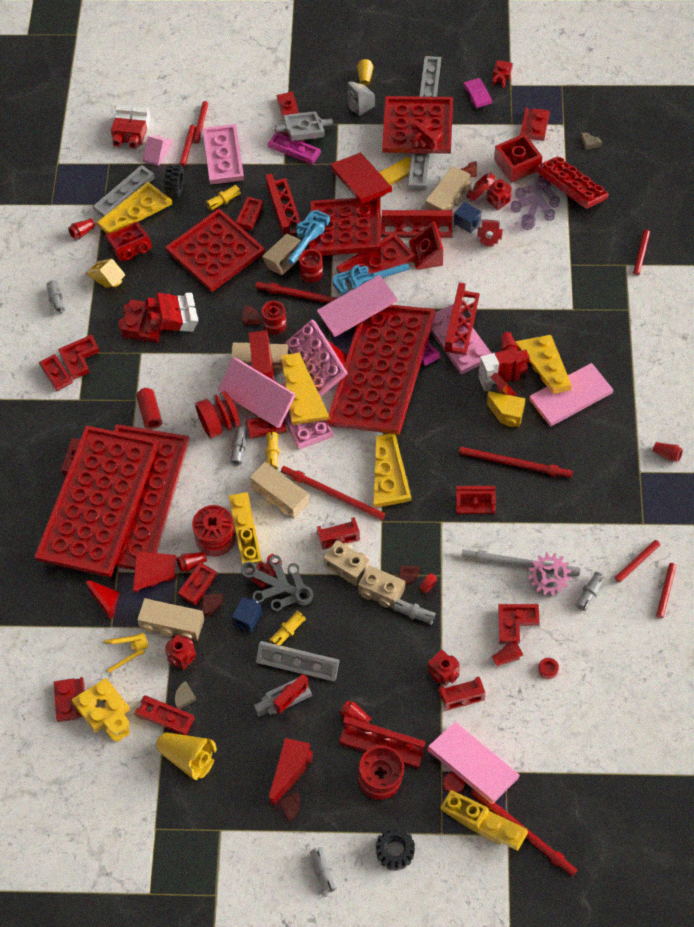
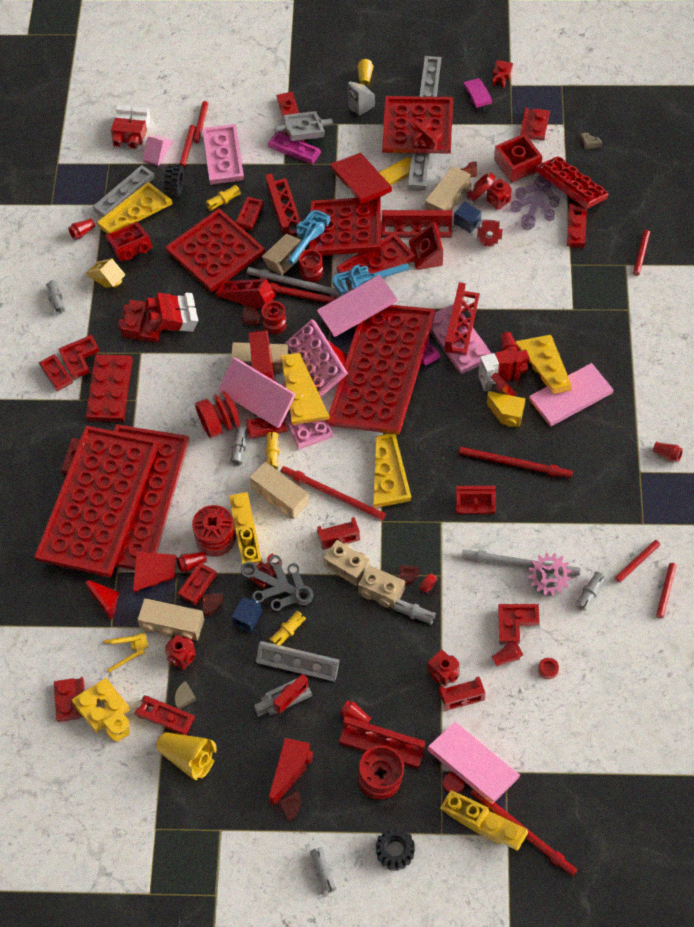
(109, 388): none -> red plate
(149, 408): red brick -> none
(247, 292): none -> red slope
(266, 274): none -> light grey bar
(576, 226): none -> red plate

